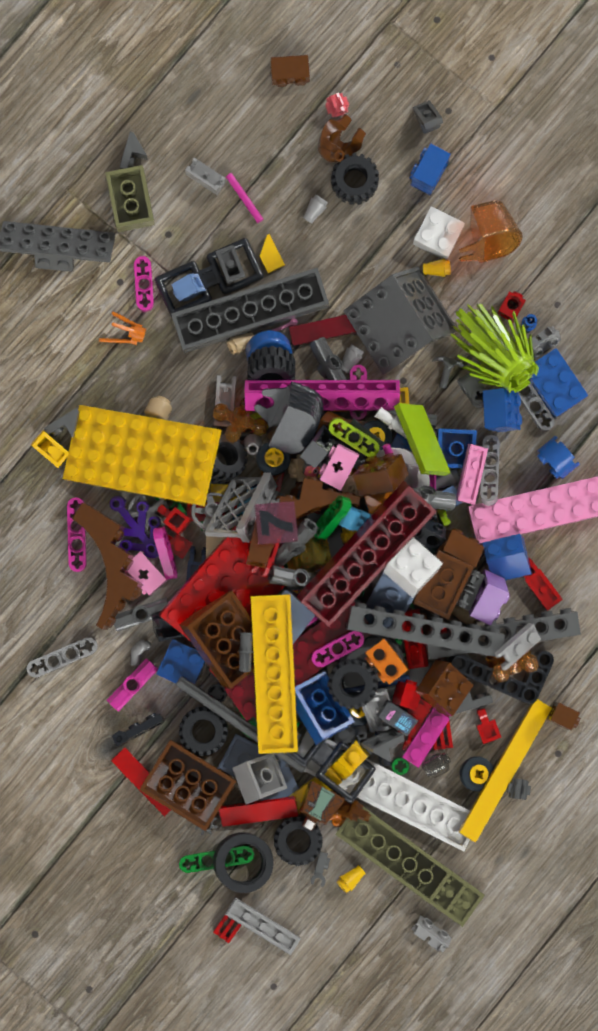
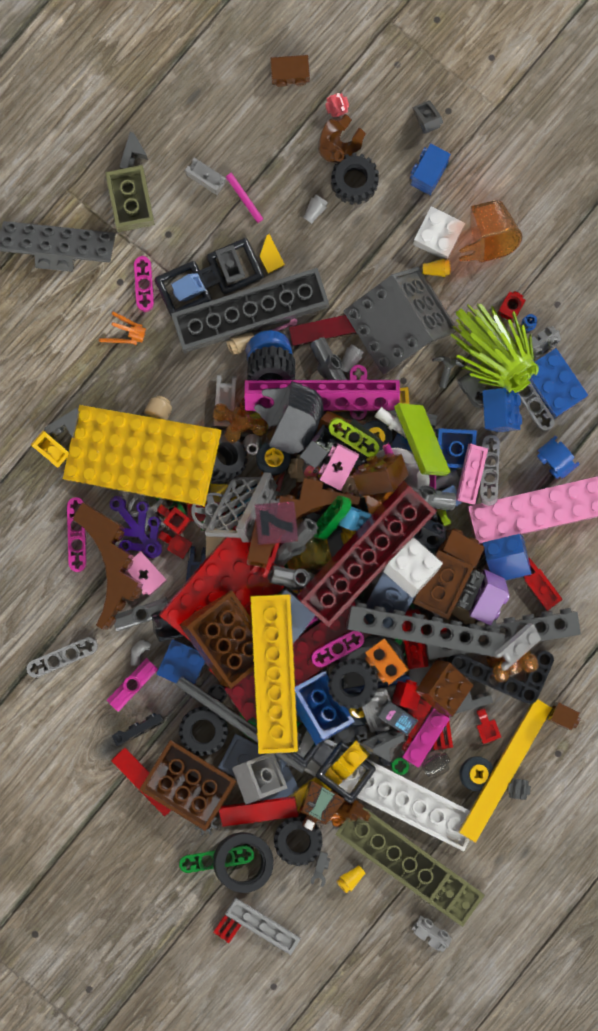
(165, 553): dark pink beam -> none
(245, 652): dark grey axle -> none

